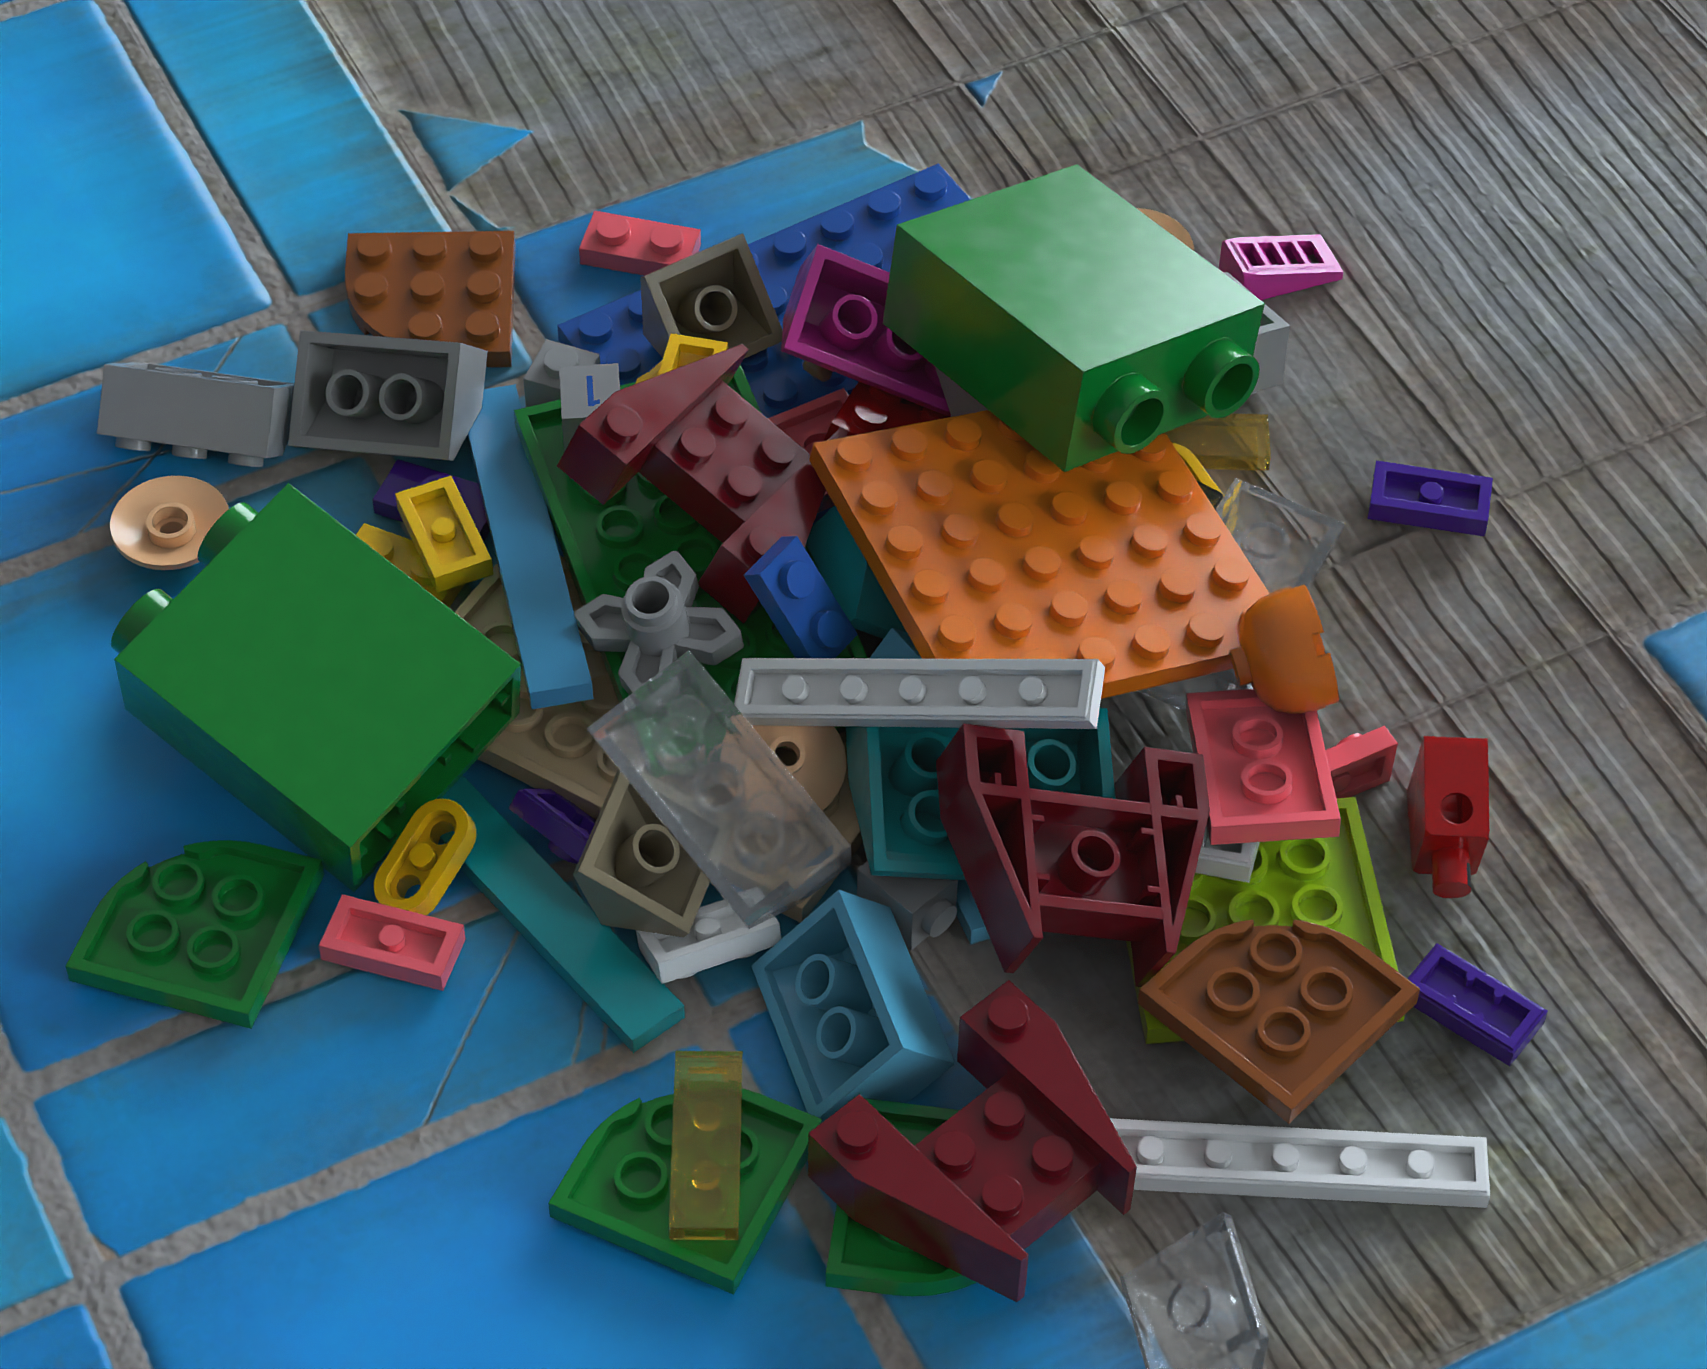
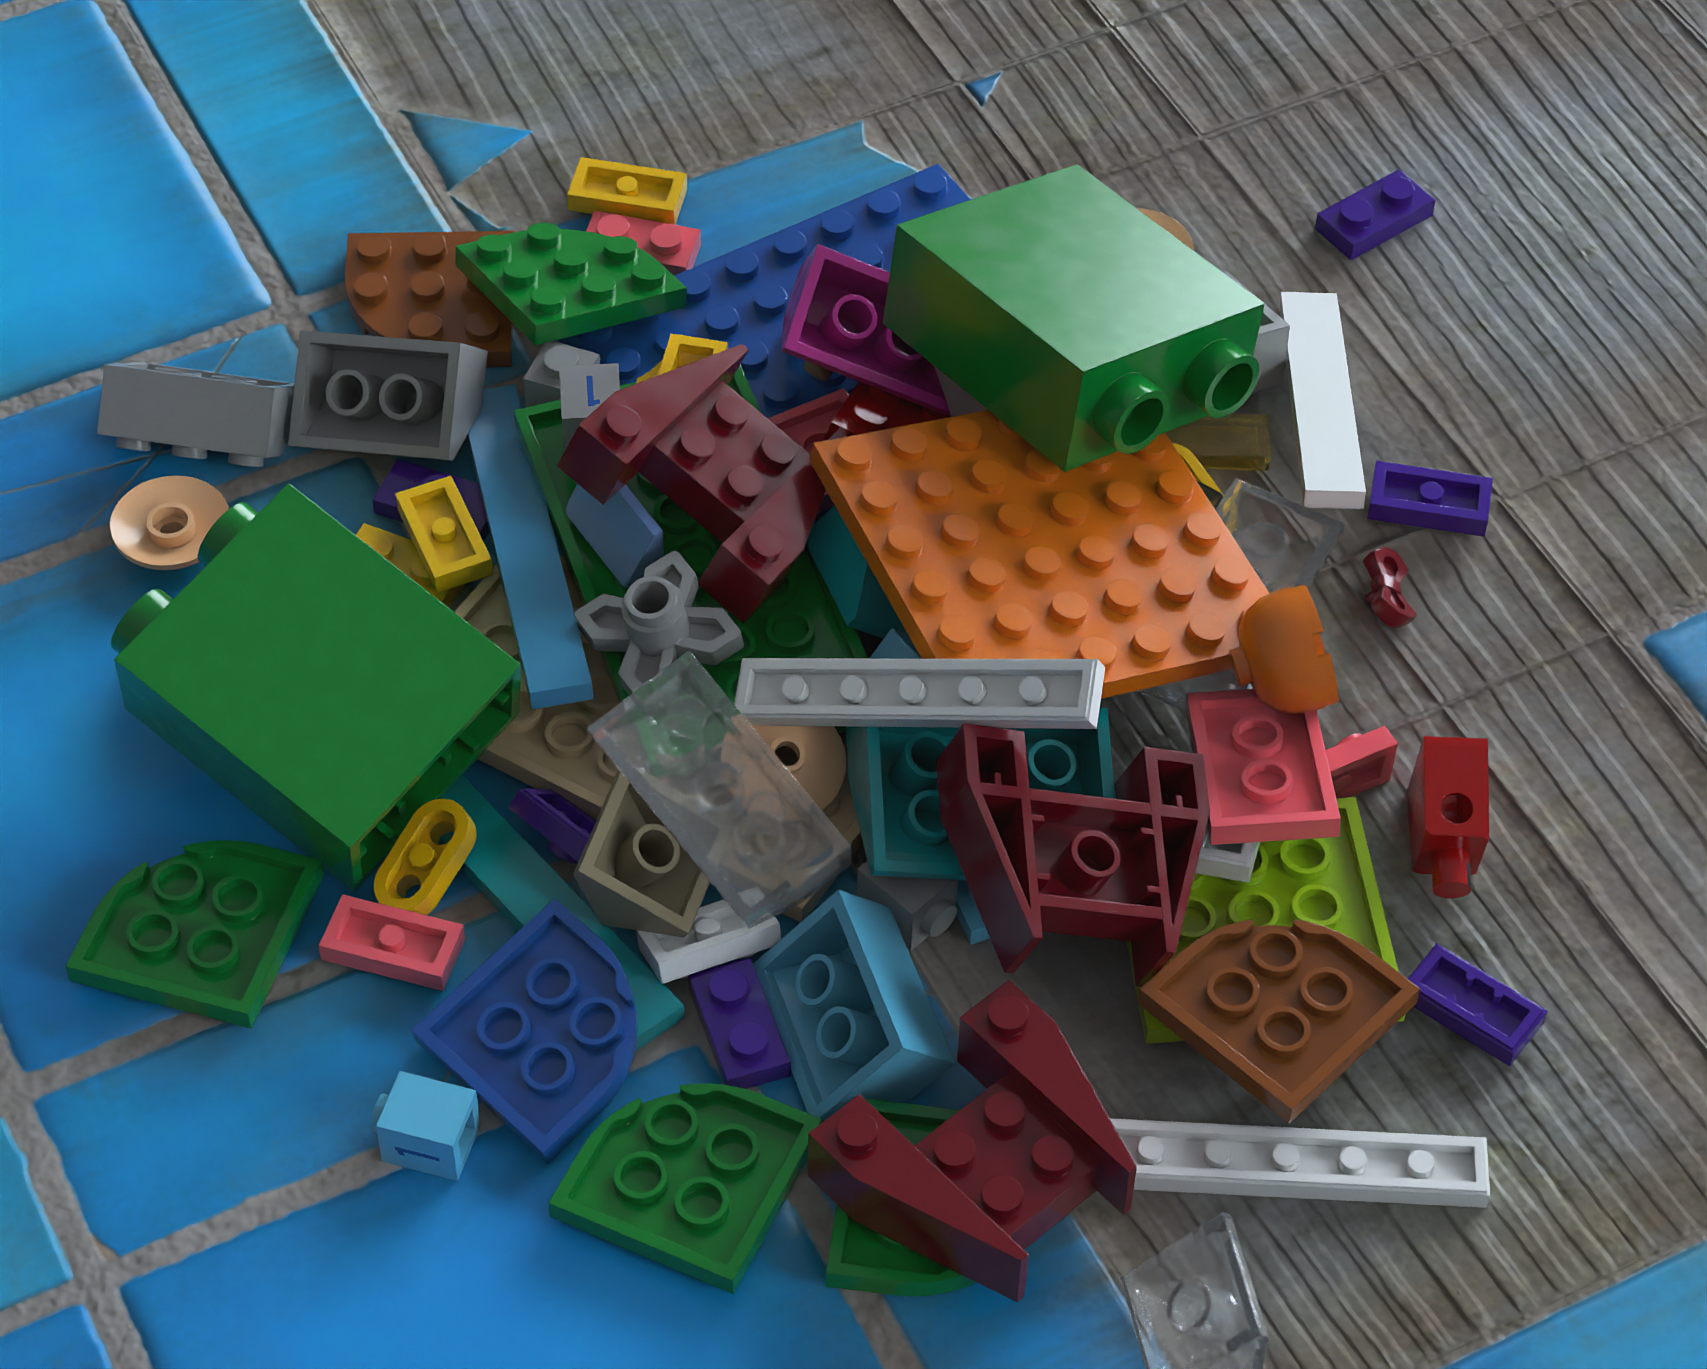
(426, 1125): none -> medium azure brick
(540, 1030): none -> blue plate
(568, 280): none -> green plate
(618, 532): none -> medium blue slope
(627, 190): none -> yellow plate
(706, 1146): clear yellow tile -> none
(712, 298): dark tan slope -> none
(739, 1025): none -> dark purple plate
(800, 601): blue plate -> none
(1252, 261): dark pink slope -> none
(1322, 402): none -> white tile
(1375, 214): none -> dark purple plate
(1386, 598): none -> dark red piece

